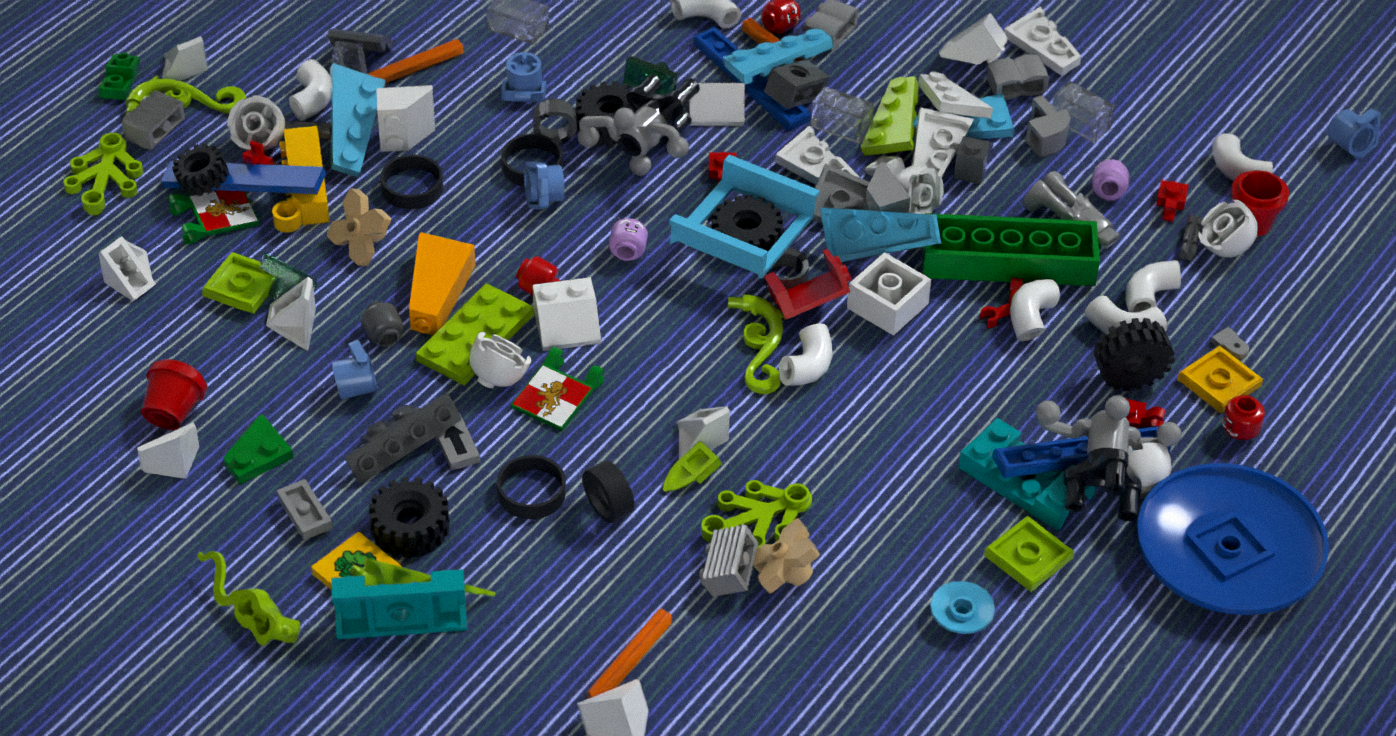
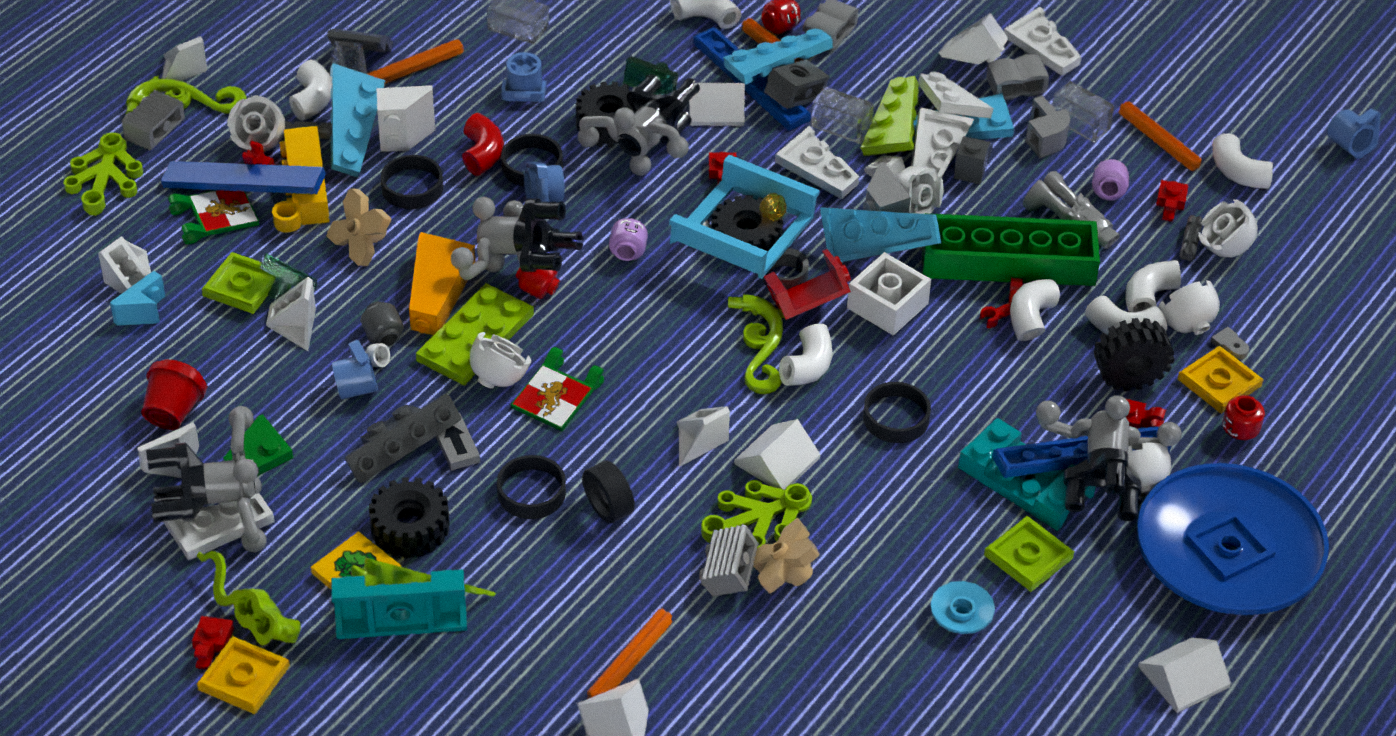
(120, 76): green slope -> none
(139, 302): none -> medium azure slope
(197, 181): black tyre -> none
(210, 482): none -> wheel
(210, 637): none -> red plate
(216, 526): none -> white wing
(243, 675): none -> yellow tile
(304, 509): light grey plate -> none
(378, 351): none -> white hinge
(487, 147): none -> red cylinder
(518, 233): none -> wheel
(555, 107): dark grey piece -> none
(566, 314): white slope -> none
(693, 466): lime plate -> none
(777, 209): none -> clear yellow plate
(780, 455): none -> white slope
(839, 191): light grey tile -> none
(896, 435): none -> black tyre
(1160, 136): none -> orange axle
(1187, 672): none -> white slope
(1192, 308): none -> white cylinder
(1263, 195): red piece -> none

